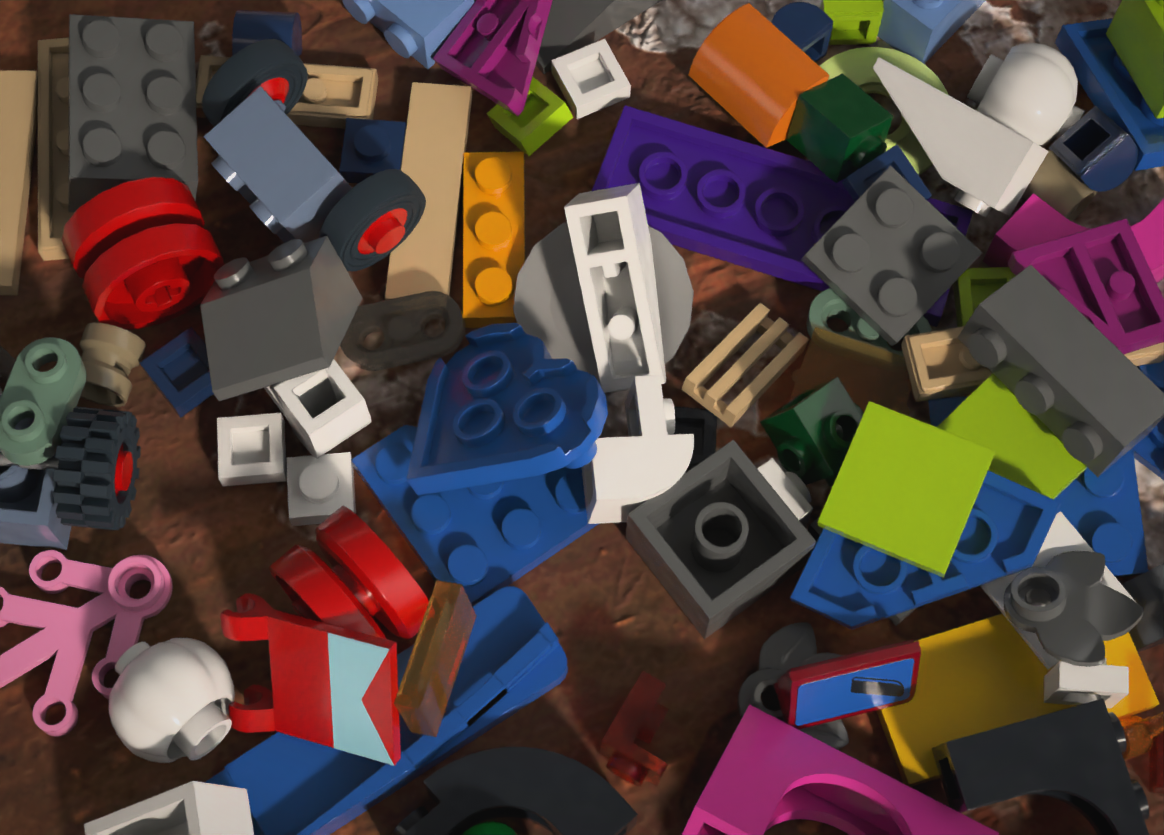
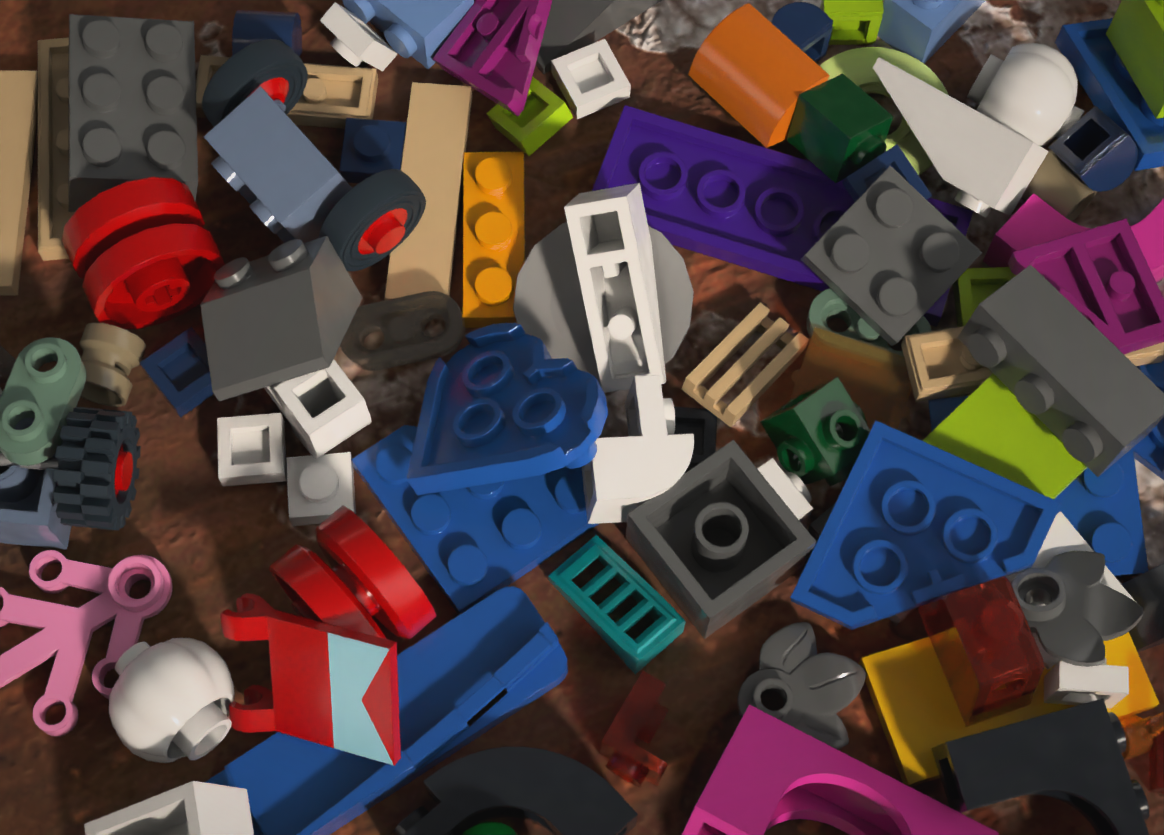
(356, 39): none -> white plate
(435, 658): clear orange tile -> none
(653, 640): none -> teal slope
(849, 684): slope -> none
(906, 488): lime tile -> none
(982, 646): none -> clear red torso

